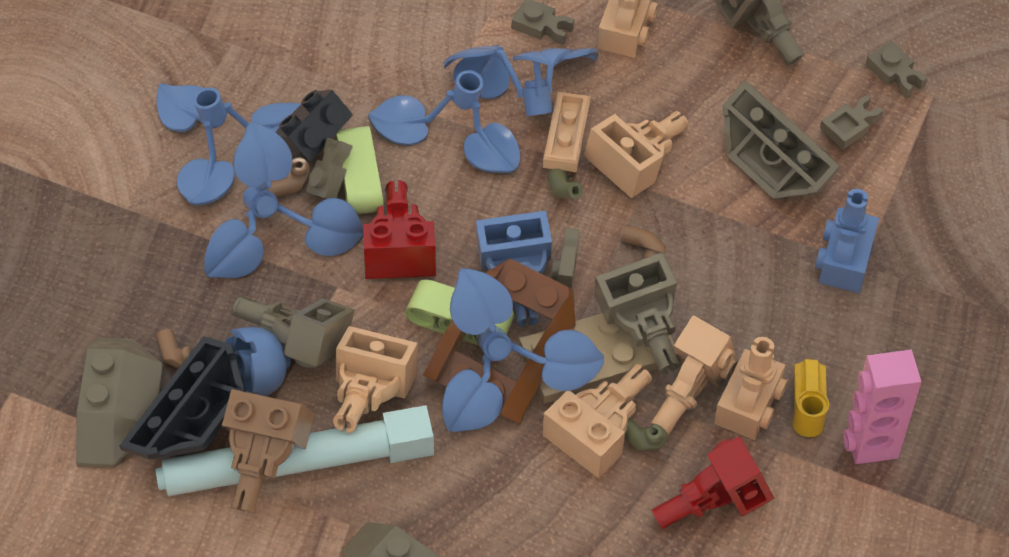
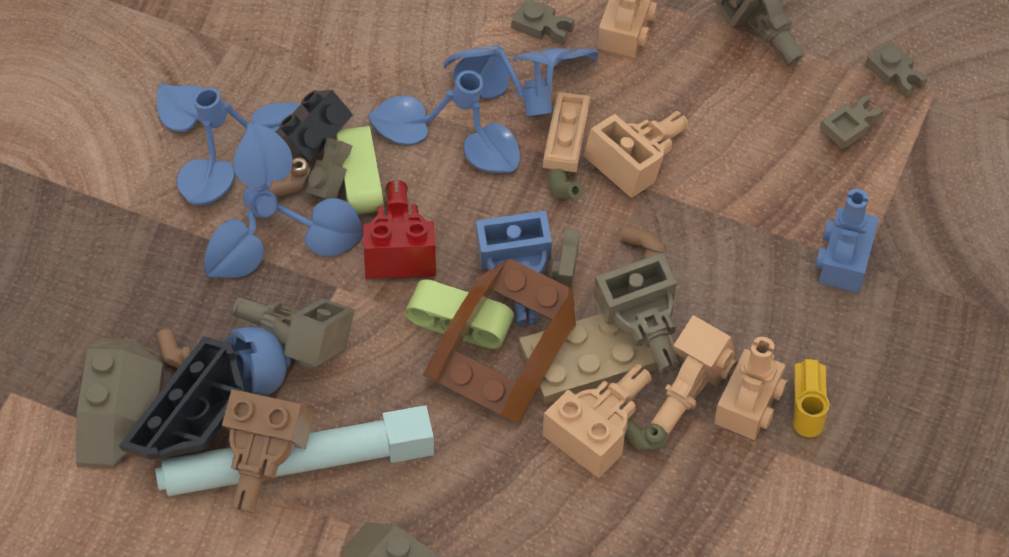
(370, 372): light nougat brick -> none
(475, 309): medium blue plant -> none
(728, 479): red brick -> none
(773, 147): dark tan wedge -> none
(882, 406): bright pink brick -> none

